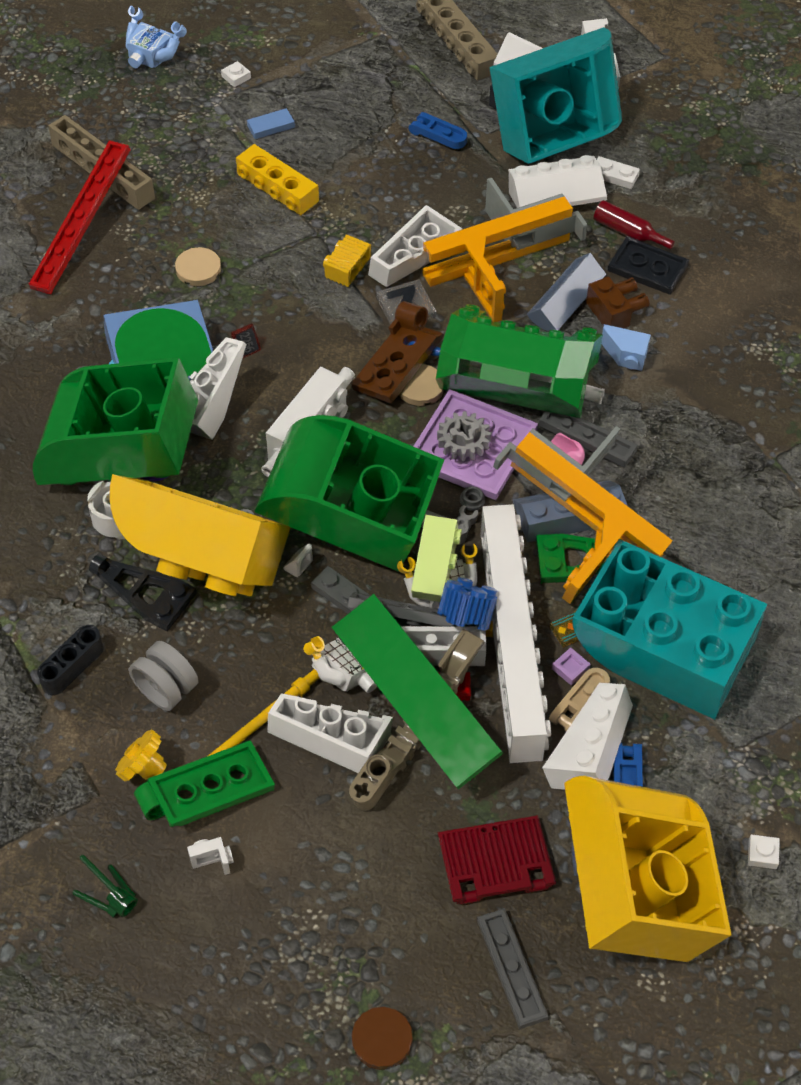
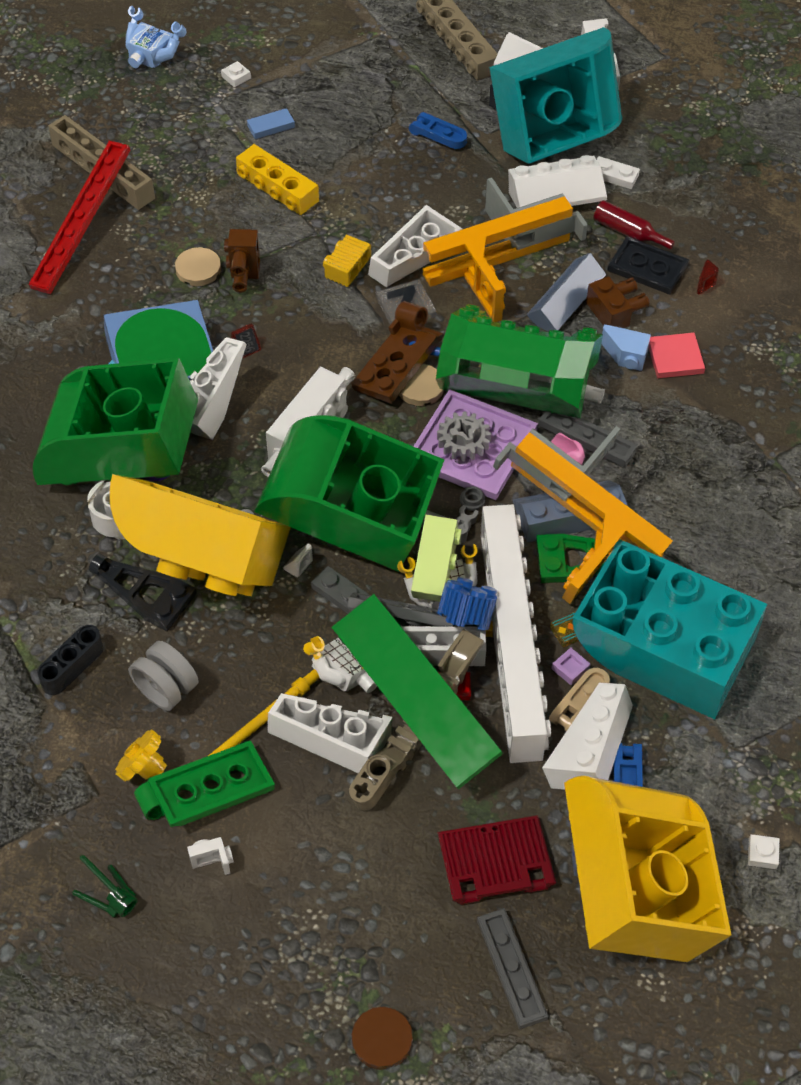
(242, 257): none -> reddish brown brick
(676, 355): none -> coral tile
(708, 277): none -> clear red slope

